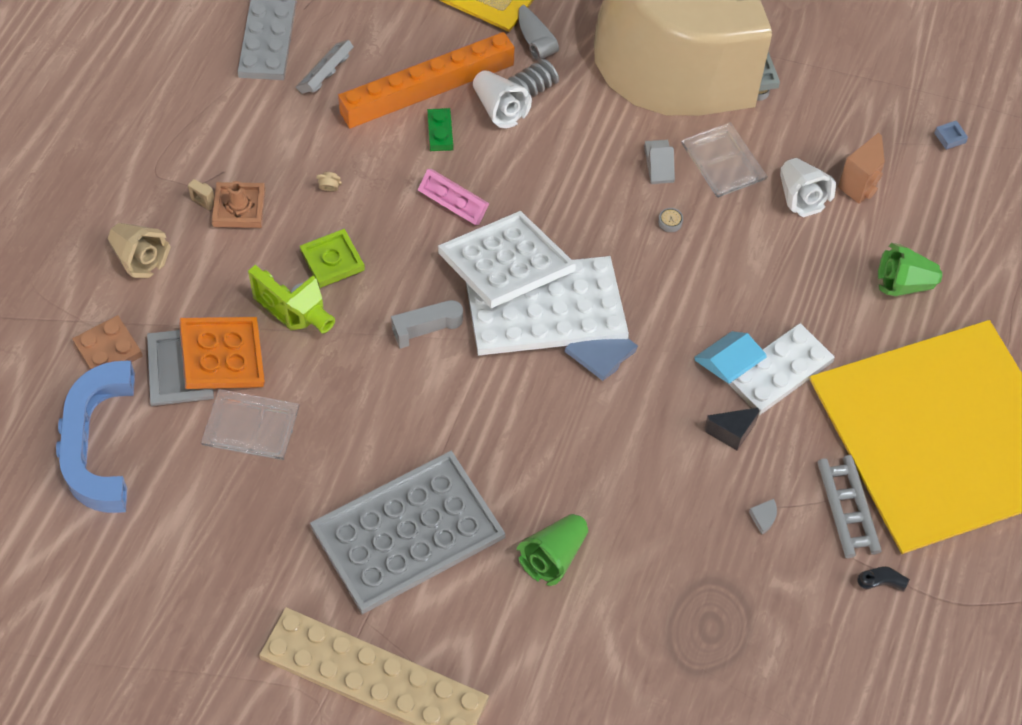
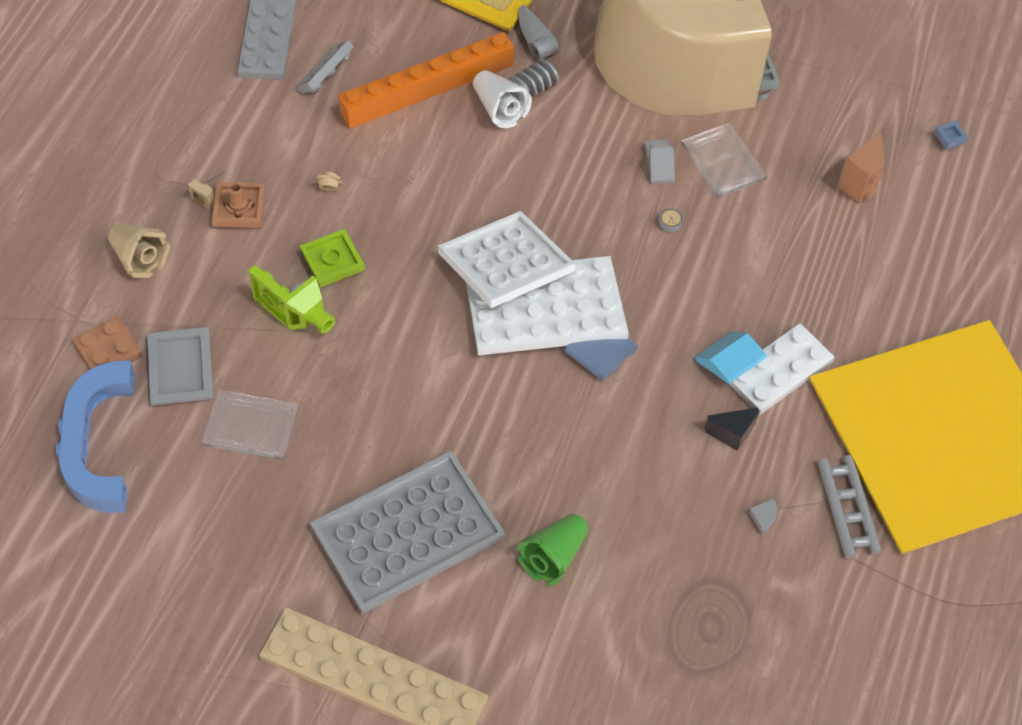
(221, 352): orange plate -> none
(426, 320): light grey leg -> none
(440, 129): green plate -> none
(453, 196): bright pink plate -> none
(806, 187): white cone -> none
(882, 576): black arm -> none
(906, 271): bright green cone -> none

